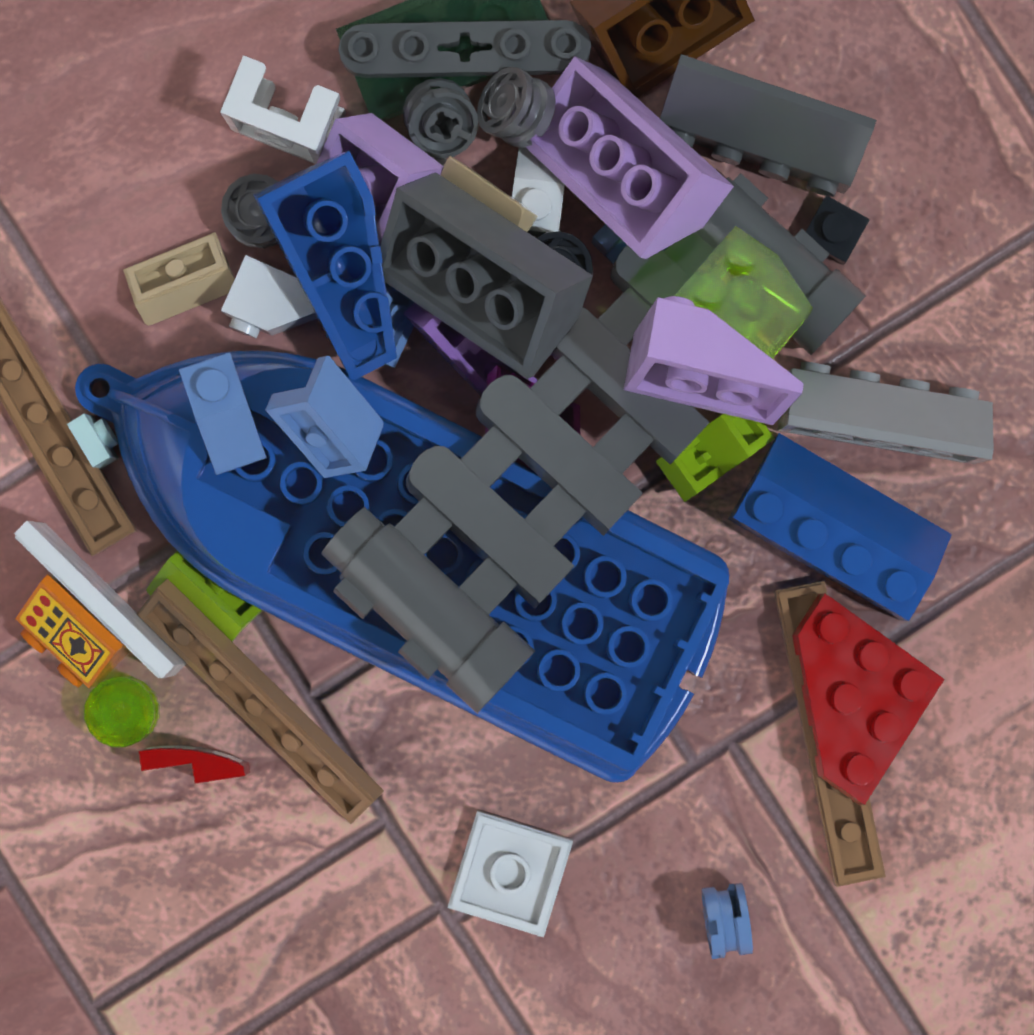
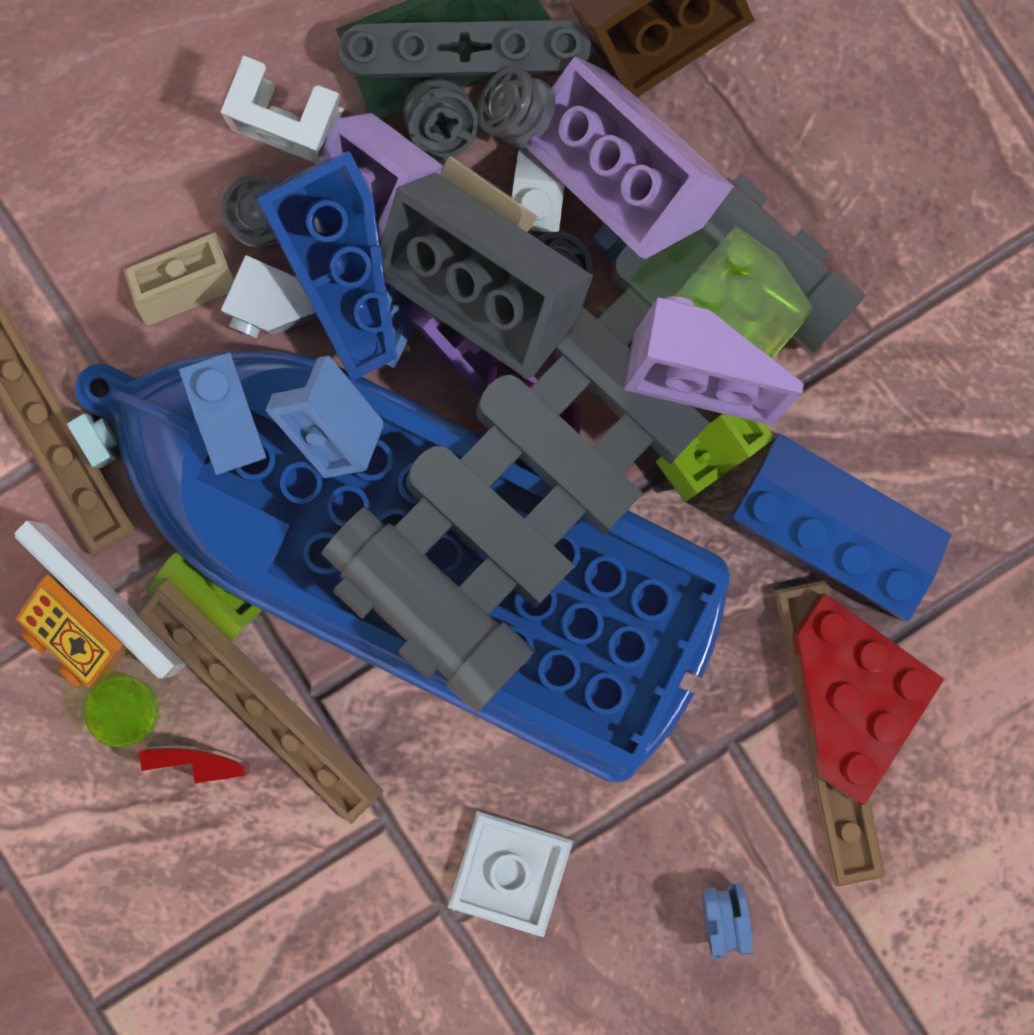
(766, 126): dark grey slope -> none
(837, 228): black plate -> none
(891, 416): light grey slope -> none

